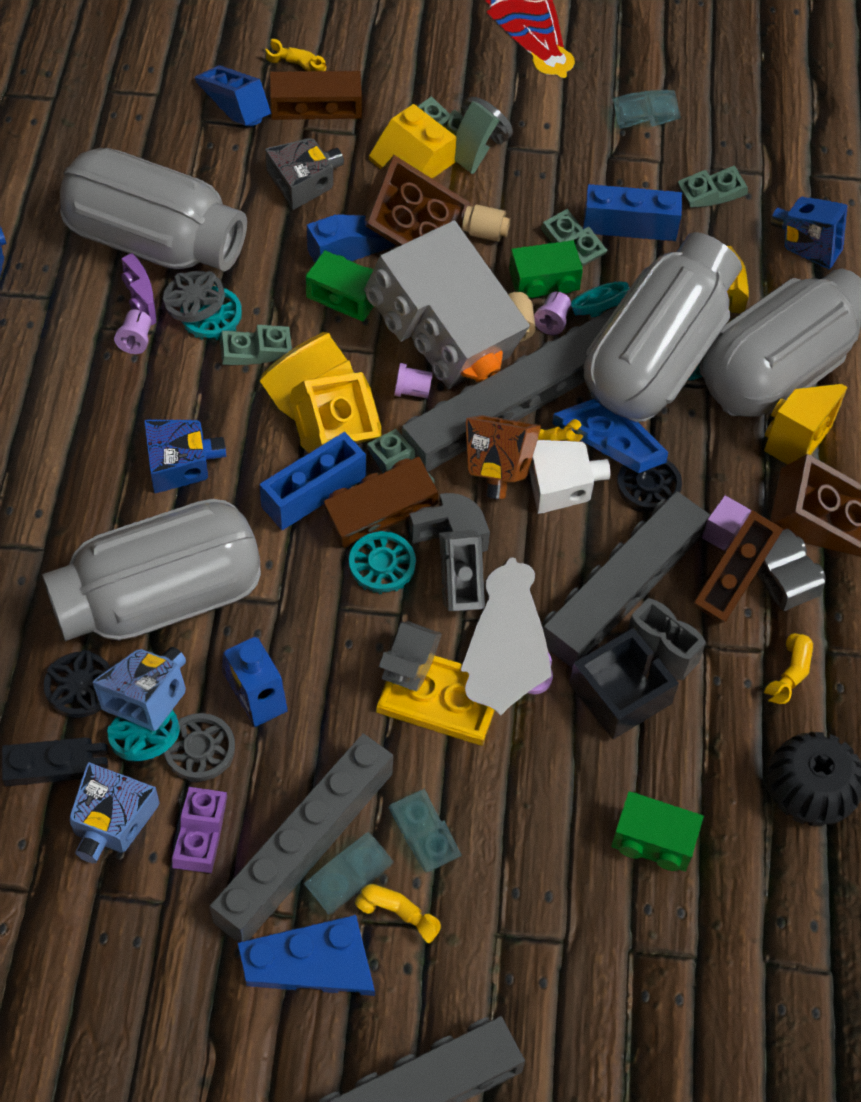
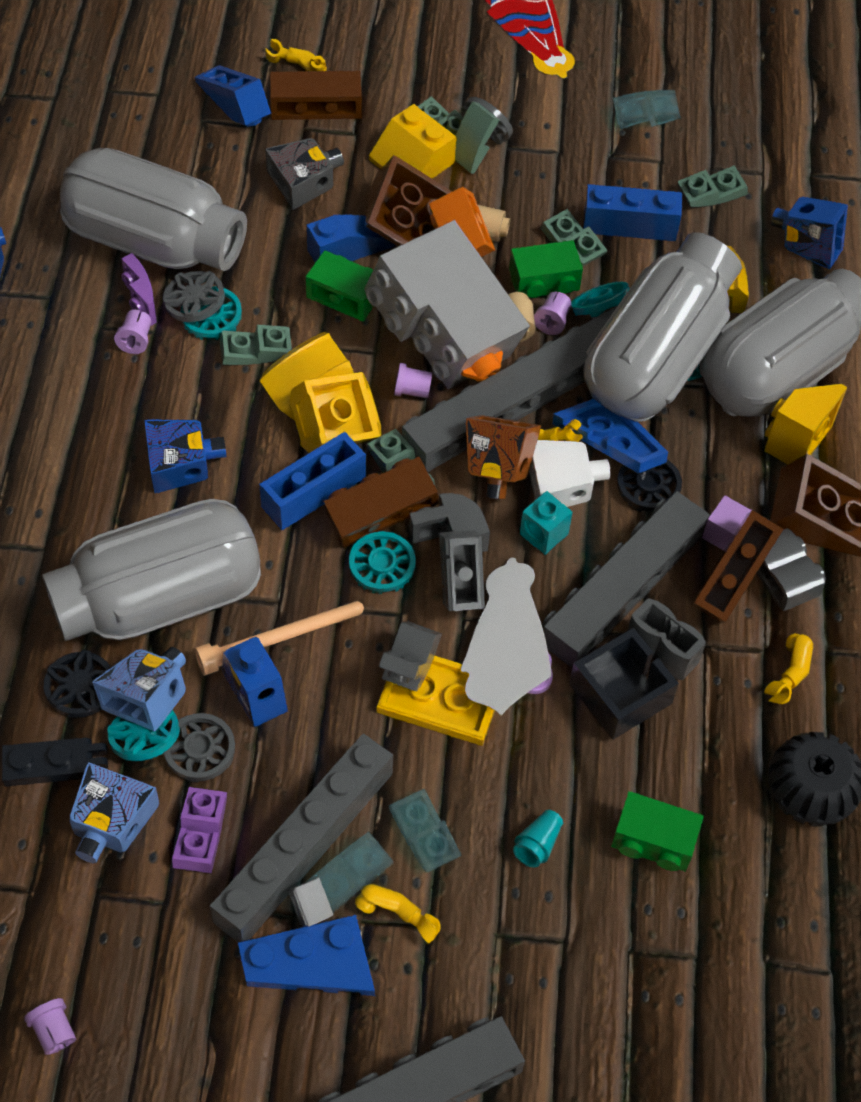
(51, 1026): none -> lavender bush
(211, 657): none -> light nougat piece
(310, 902): none -> light grey slope
(463, 208): none -> orange brick
(537, 840): none -> teal cone
(545, 522): none -> teal brick

